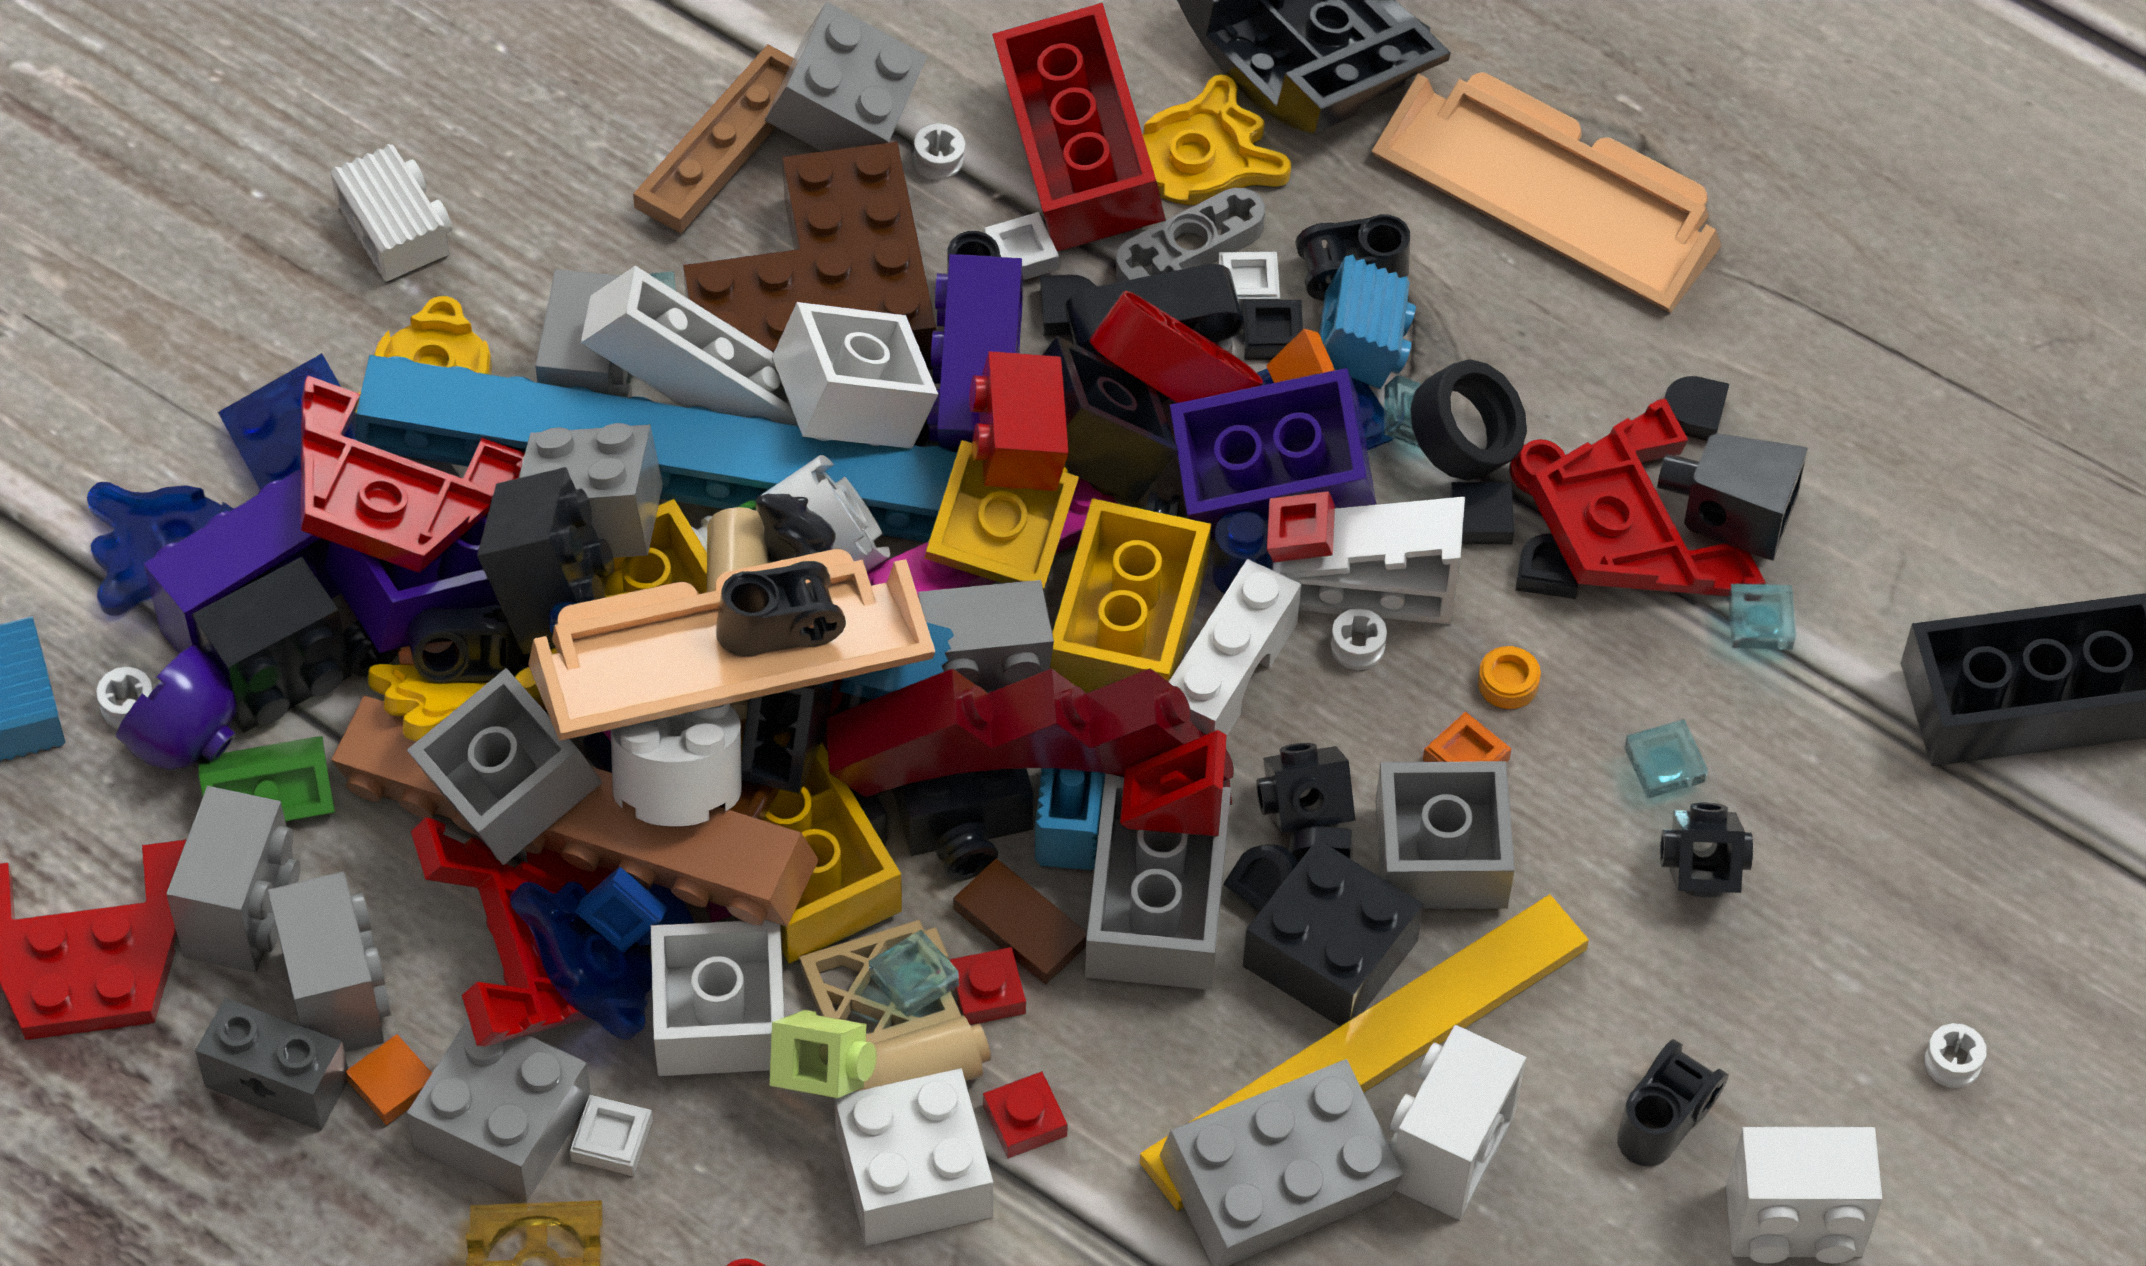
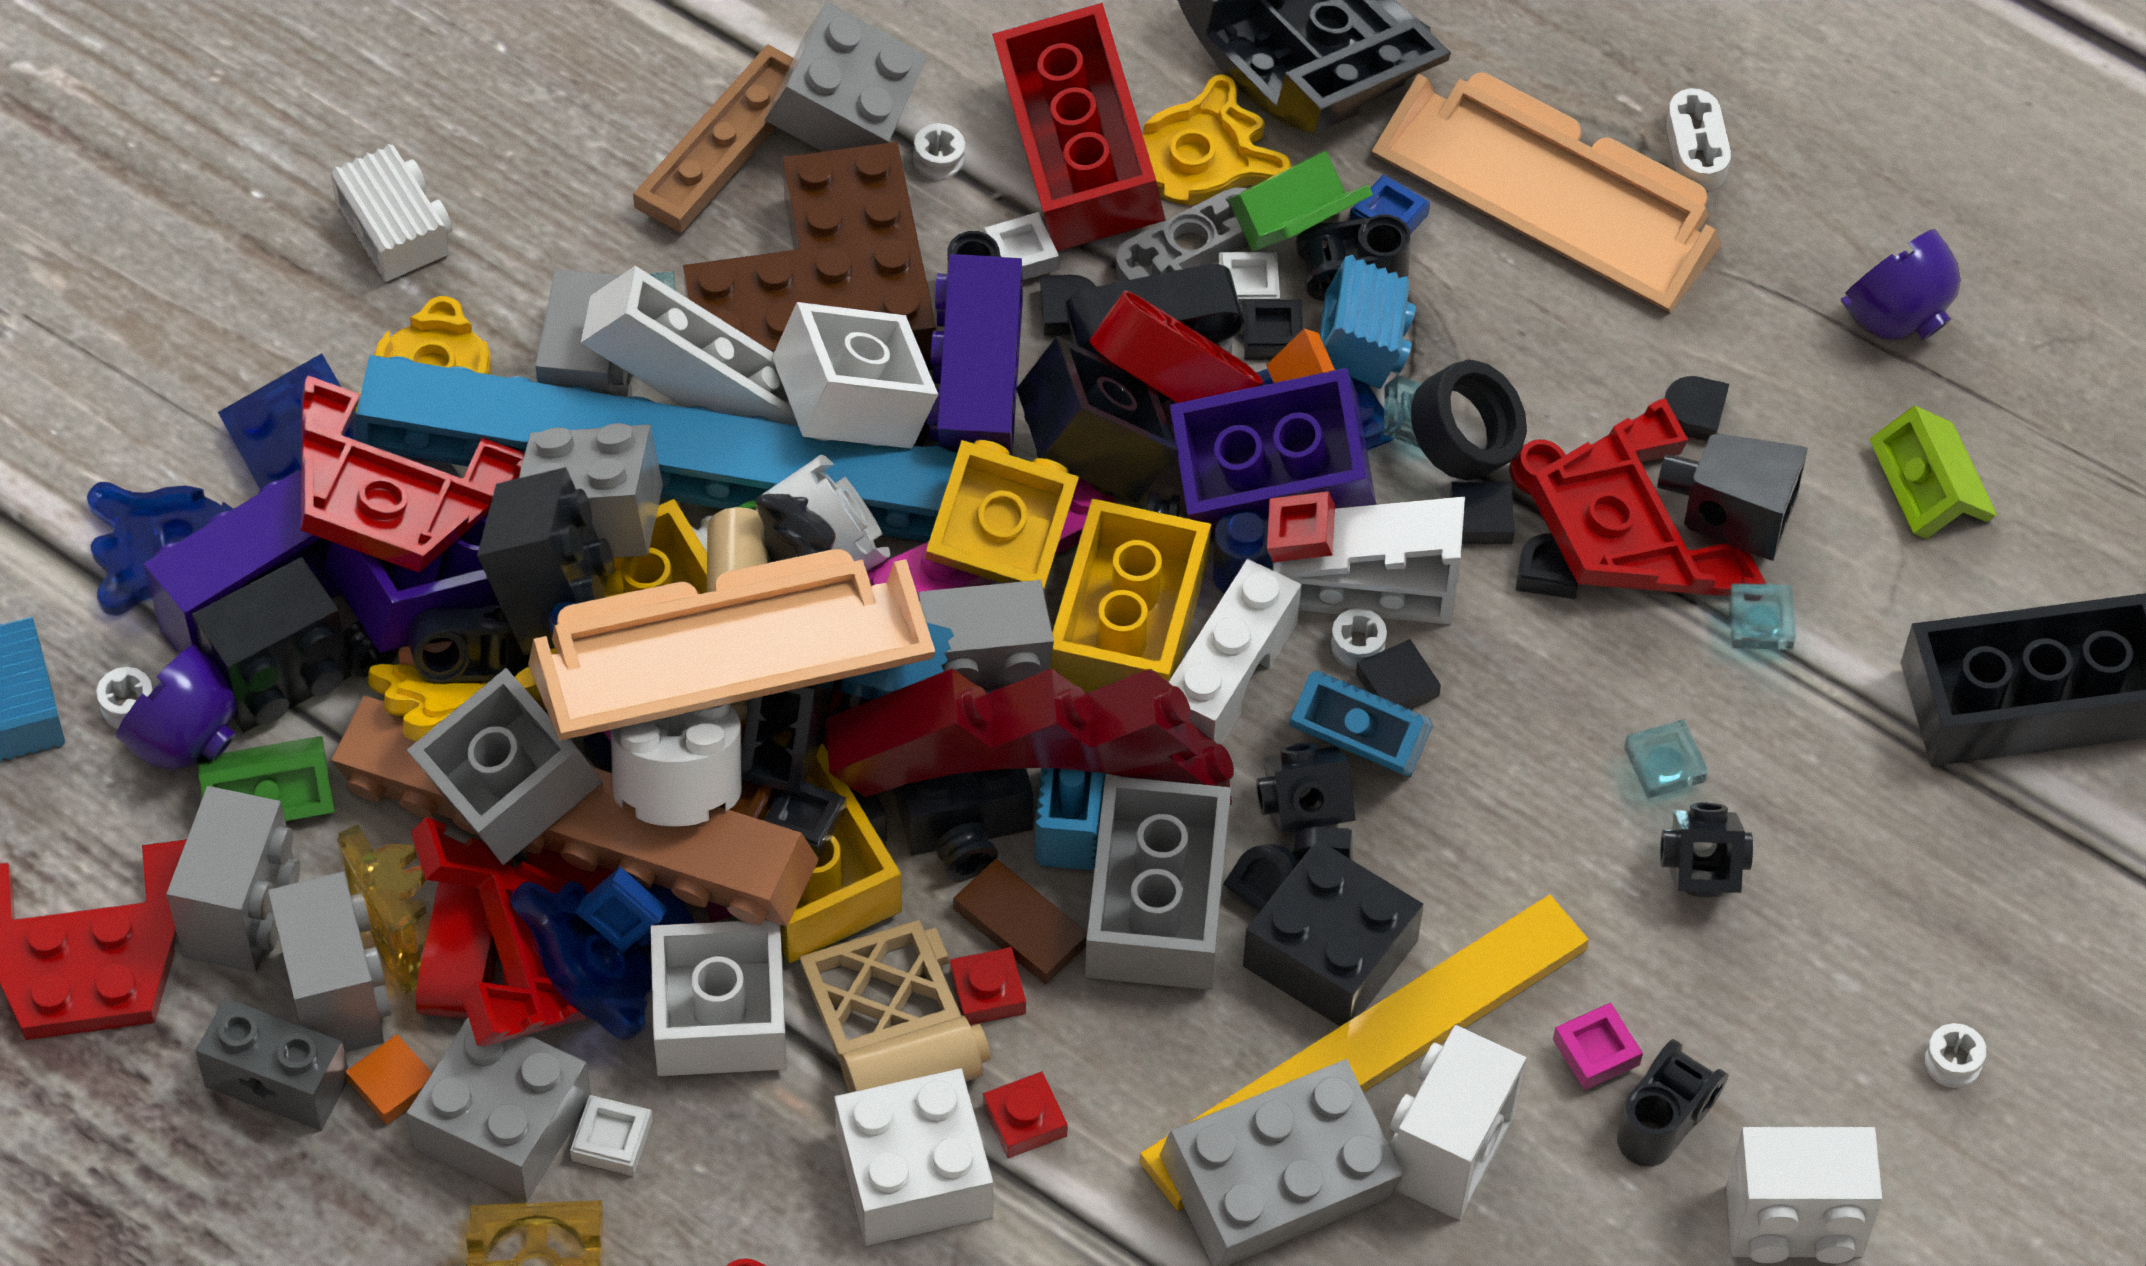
(386, 893): none -> clear yellow piece
(455, 951): none -> red beam
(774, 609): black piece -> none
(811, 812): none -> black tile
(820, 1054): yellowish green brick -> none
(914, 973): clear light blue plate -> none
(1020, 421): red brick -> none
(1177, 789): red slope -> none
(1293, 201): none -> bright green panel
(1361, 723): none -> dark azure brick
(1392, 199): none -> blue tile
(1399, 676): none -> black tile
(1446, 832): light grey brick -> none
(1466, 742): orange tile -> none
(1509, 677): light orange tile -> none
(1597, 1046): none -> dark pink plate
(1710, 137): none -> white beam
(1907, 291): none -> dark purple cylinder
(1930, 471): none -> lime panel

